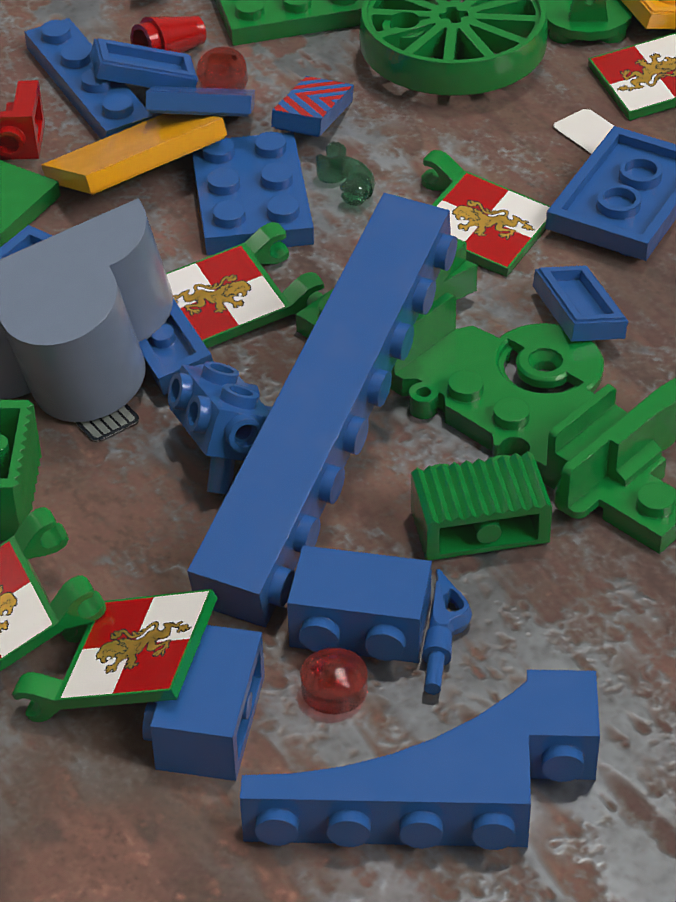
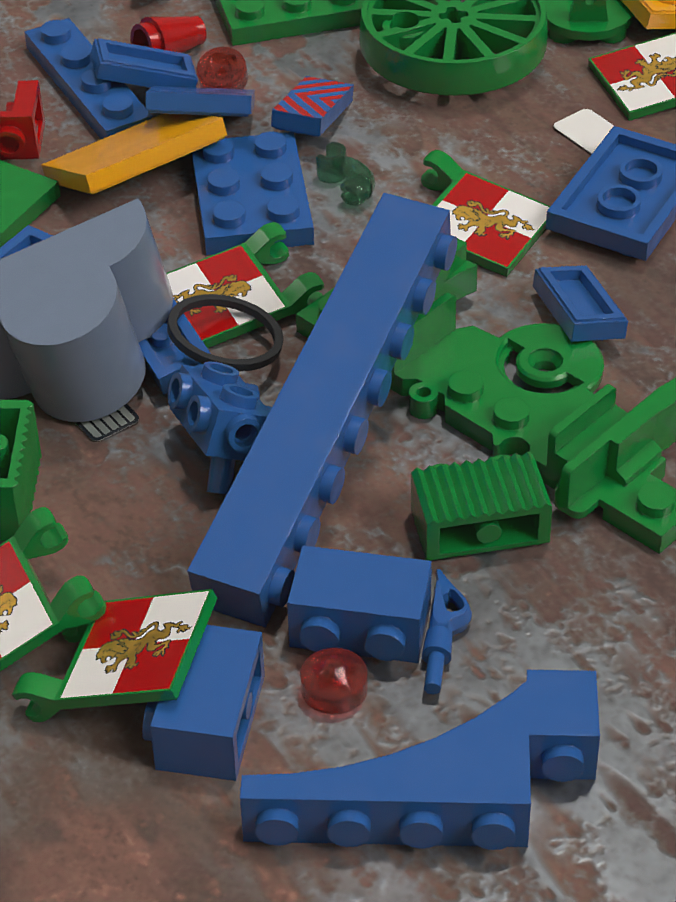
(233, 303): none -> black piece

